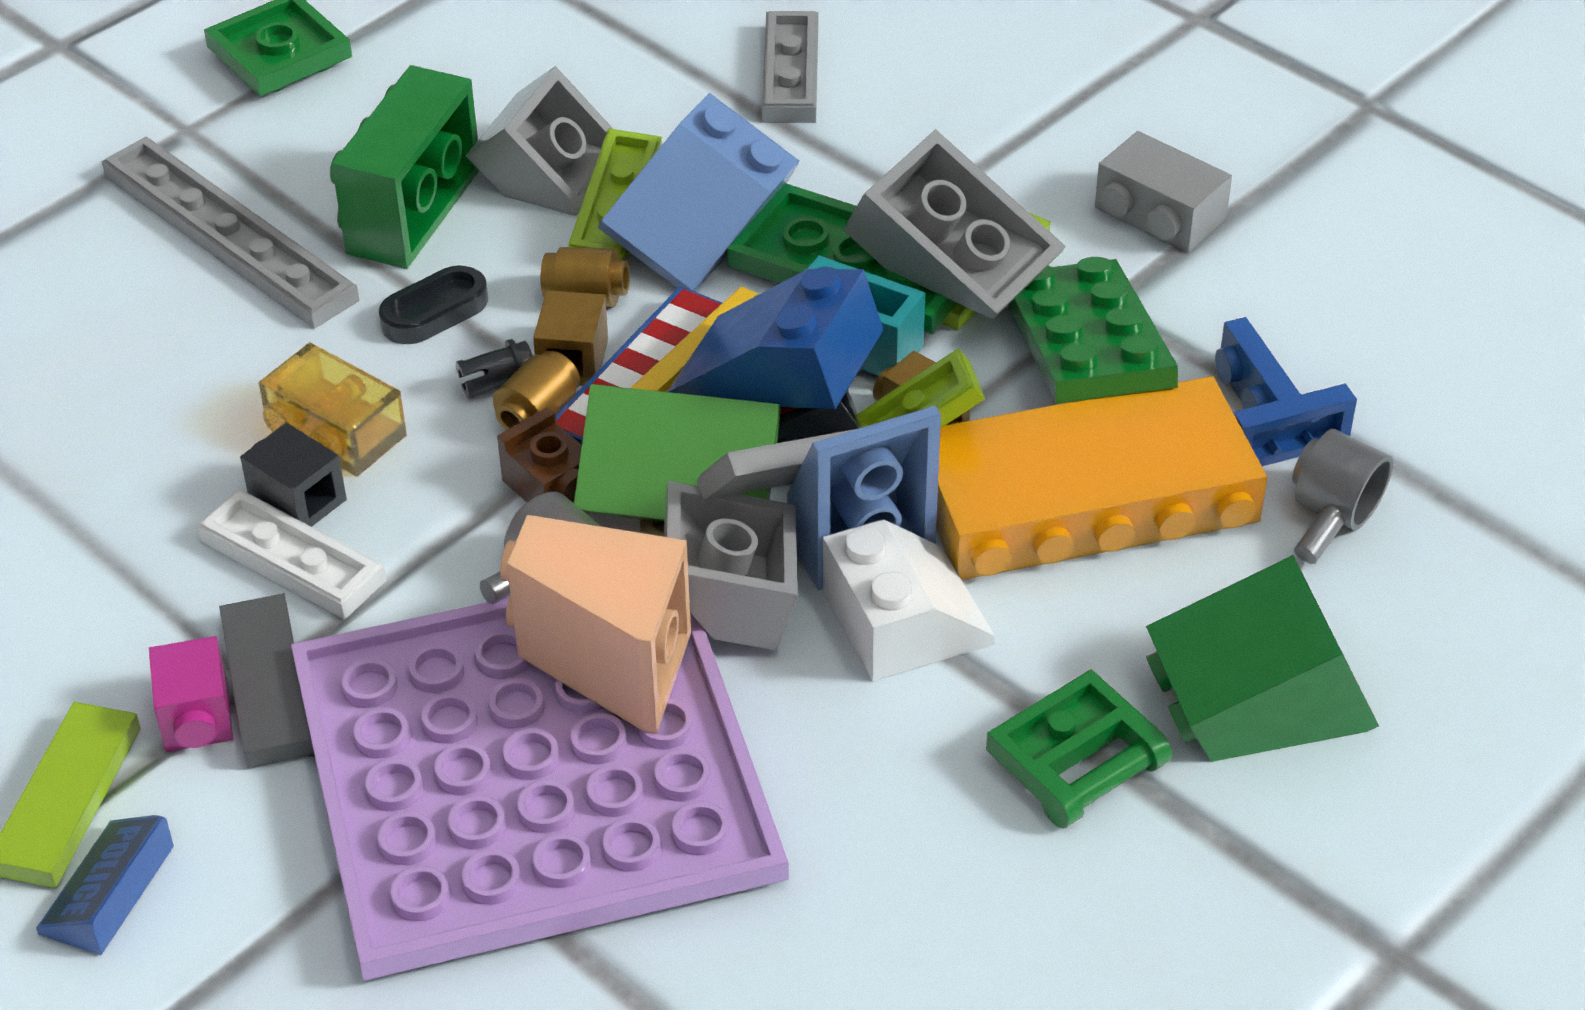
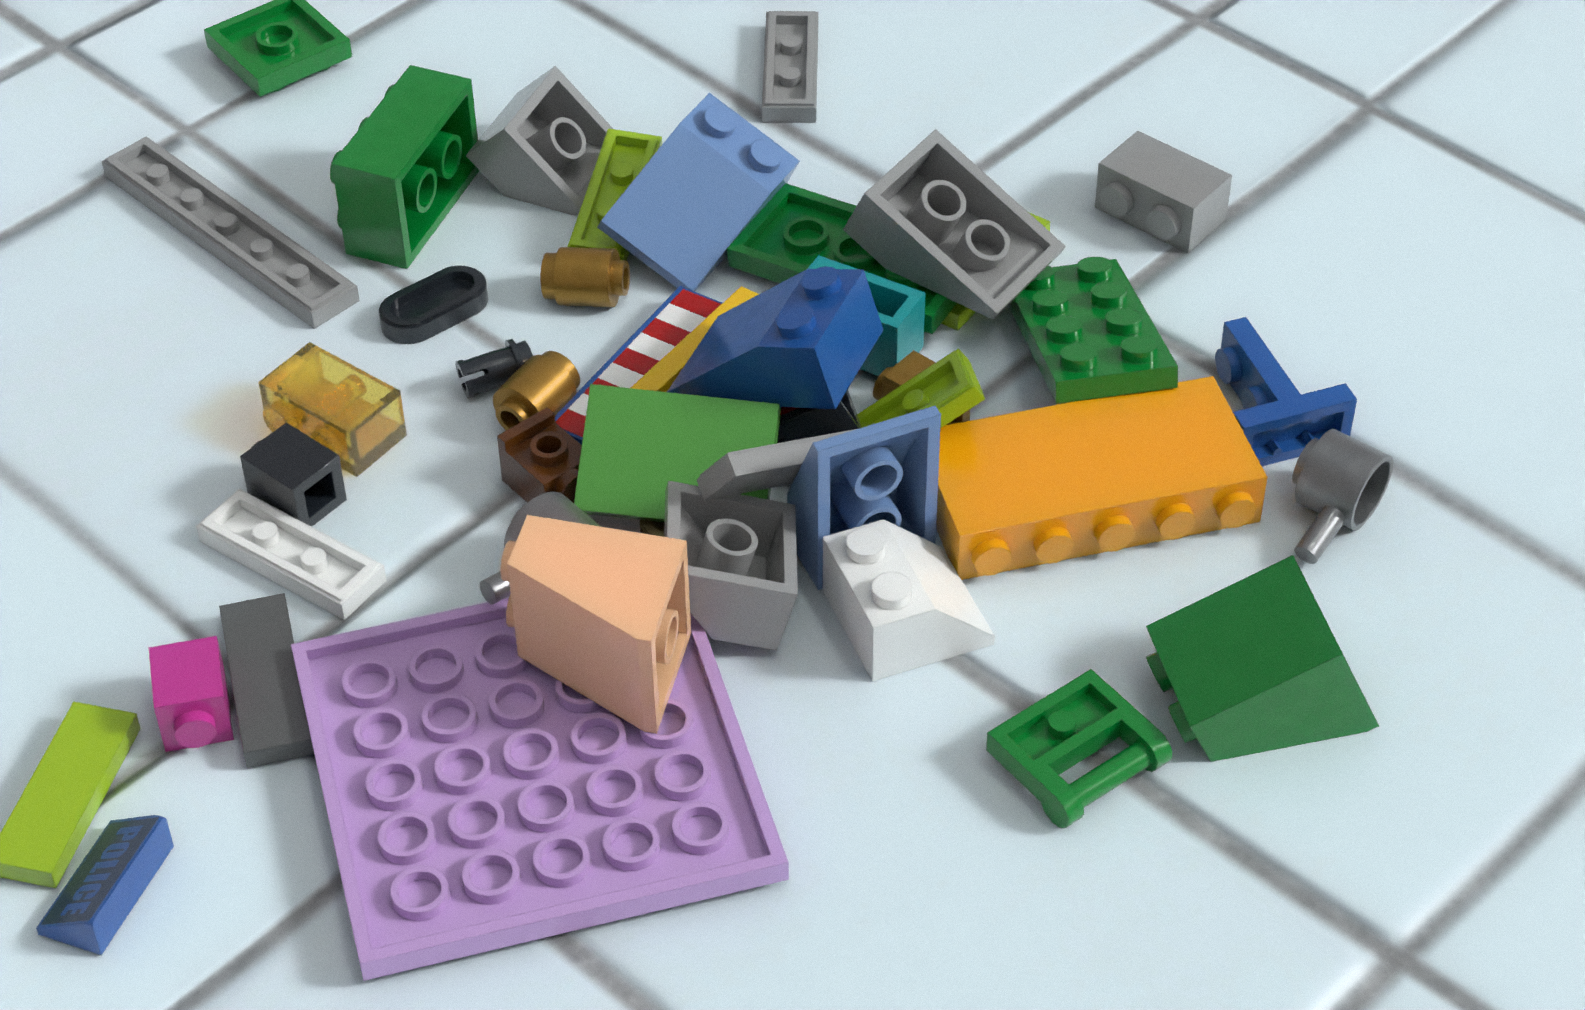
(575, 328): pearl gold brick -> none

